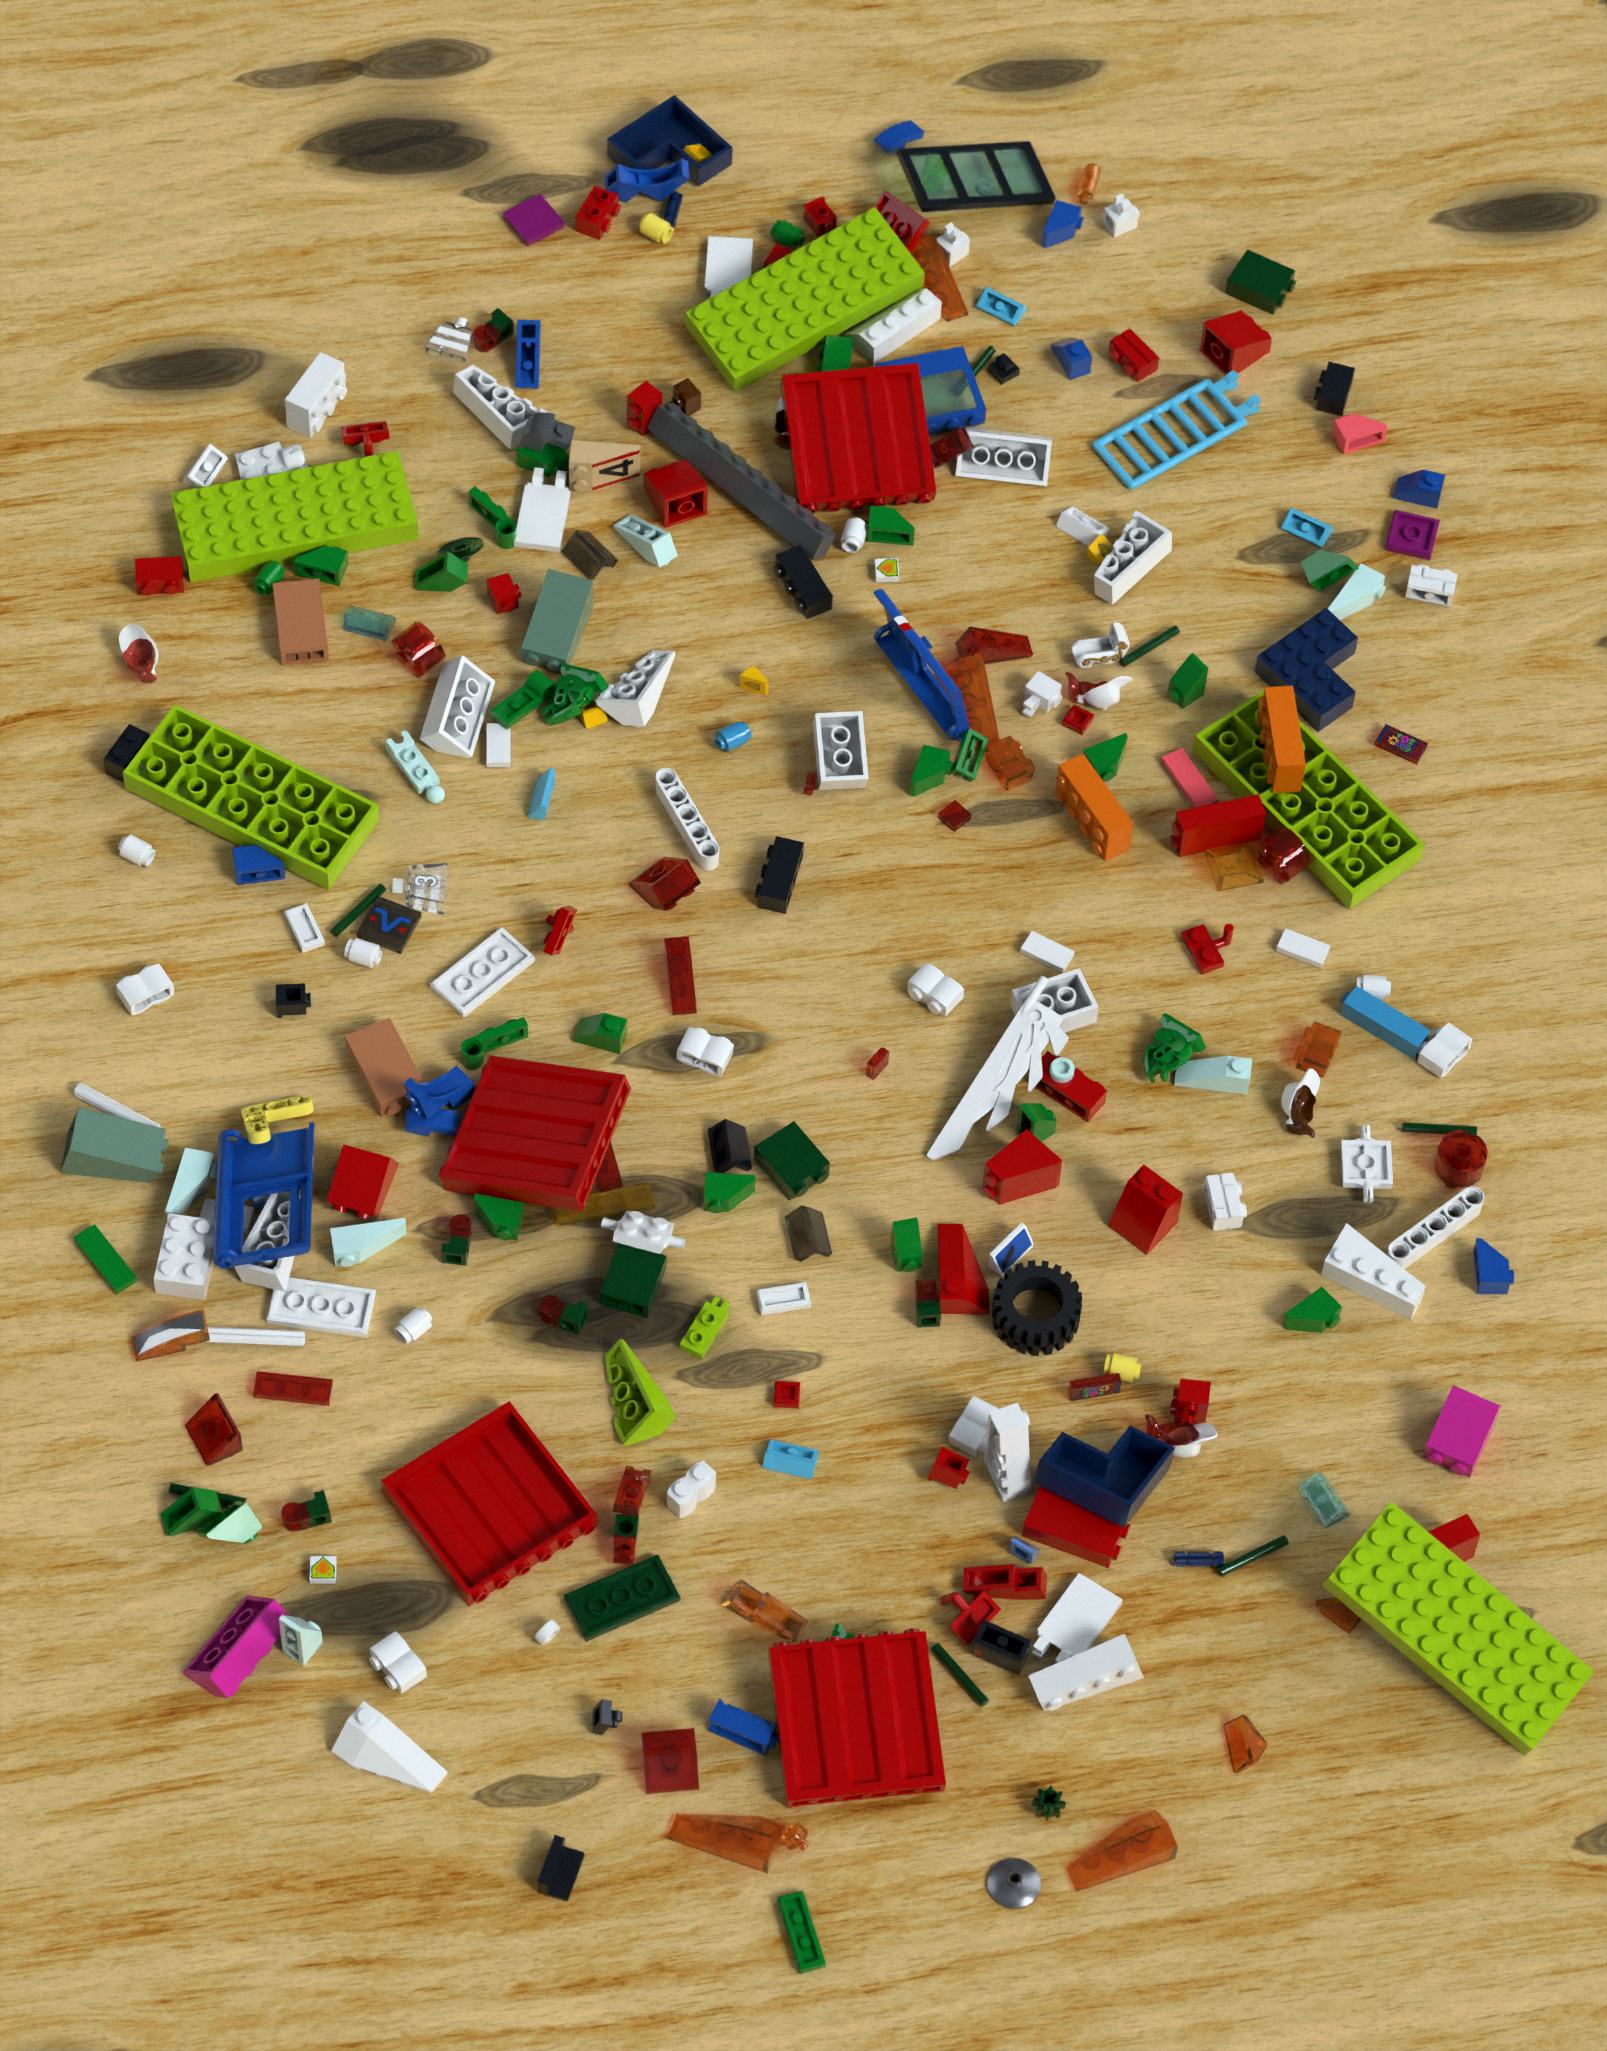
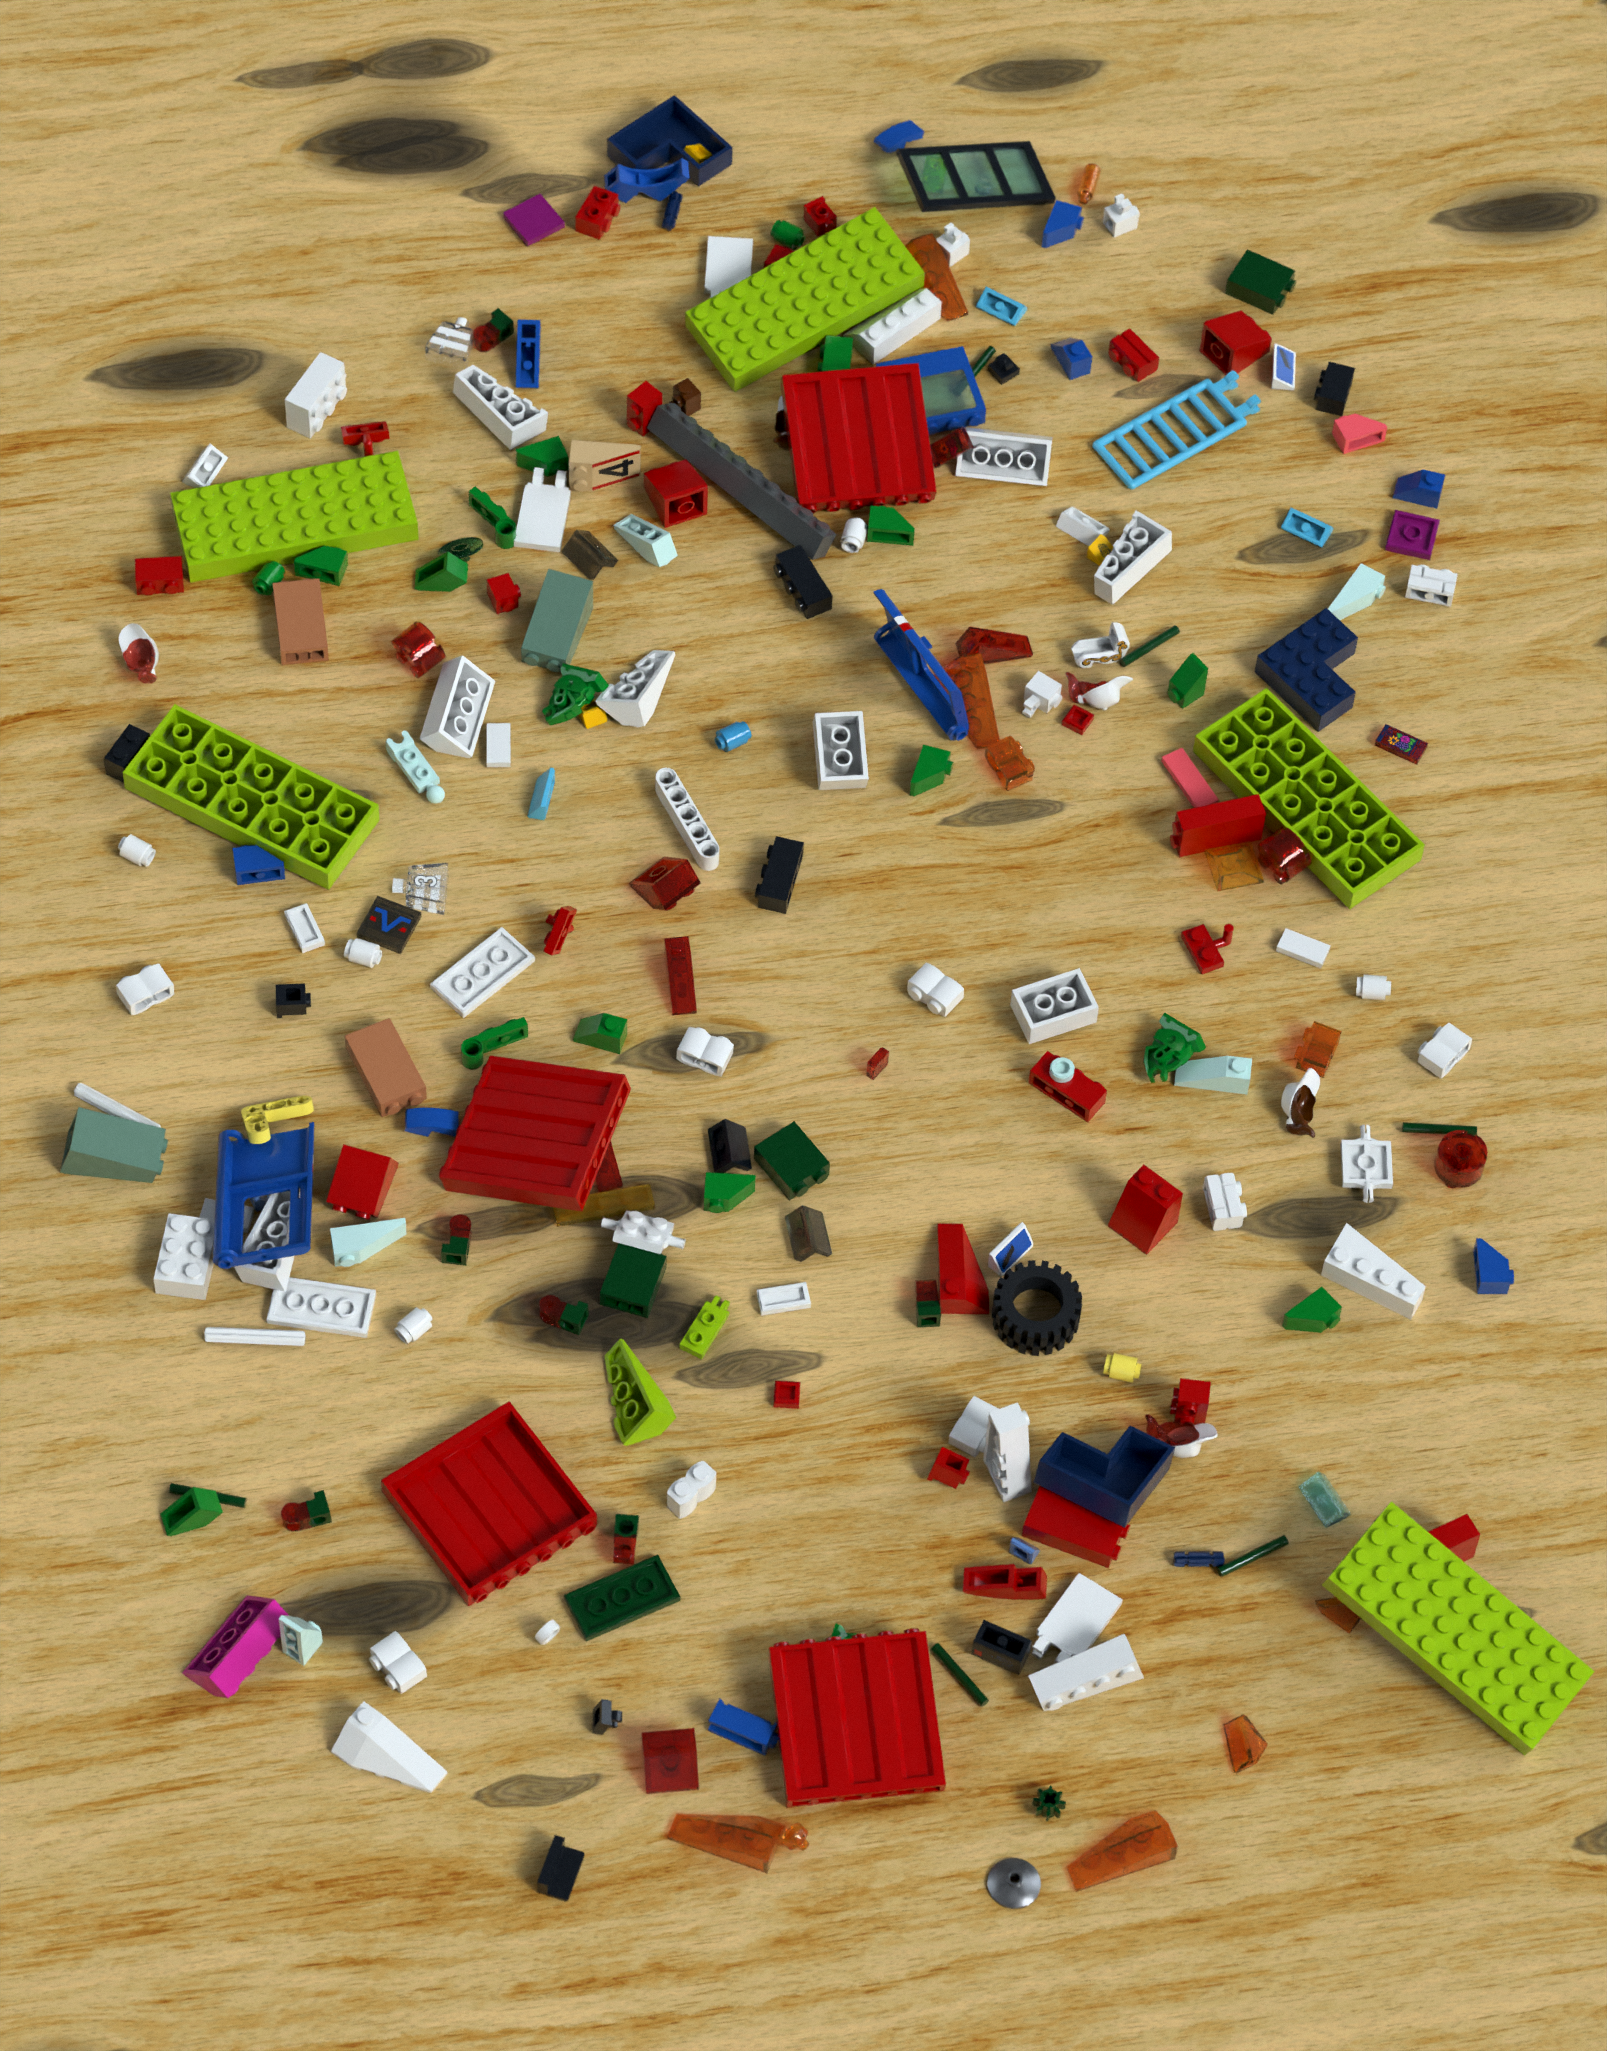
(105, 1259): green tile -> none
(171, 1336): slope -> none
(192, 1180): light aqua slope -> none
(214, 1431): clear red slope -> none
(233, 1525): slope -> none
(270, 460): white plate -> none
(293, 1388): clear red tile -> none
(323, 1569): tile -> none
(357, 910): dark green bar -> none
(368, 623): clear light blue slope -> none
(431, 1096): blue arch -> none
(500, 1215): green slope -> none
(523, 701): green plate -> none
(544, 429): dark grey brick -> none
(632, 1491): clear red plate -> none
(656, 228): light yellow brick -> none
(754, 681): yellow slope -> none
(764, 1611): clear orange slope -> none
(790, 1459): medium azure slope -> none
(801, 1932): green tile -> none
(809, 783): clear red tile -> none
(887, 570): tile -> none
(902, 219): red tile -> none
(906, 1245): green slope -> none
(954, 816): clear red tile -> none
(963, 772): green tile -> none
(971, 1617): red plate -> none
(1007, 1064): white animal -> none
(1021, 1170): red slope -> none
(1037, 1120): green slope -> none
(1047, 952): white tile -> none
(1093, 807): orange brick -> none
(1094, 1387): clear red tile -> none
(1107, 756): green slope -> none
(1281, 739): orange brick -> none
(1283, 368): none -> slope
(1327, 568): green slope -> none
(1384, 1021): dark azure brick -> none
(1439, 1219): white beam -> none
(1461, 1431): dark pink slope -> none

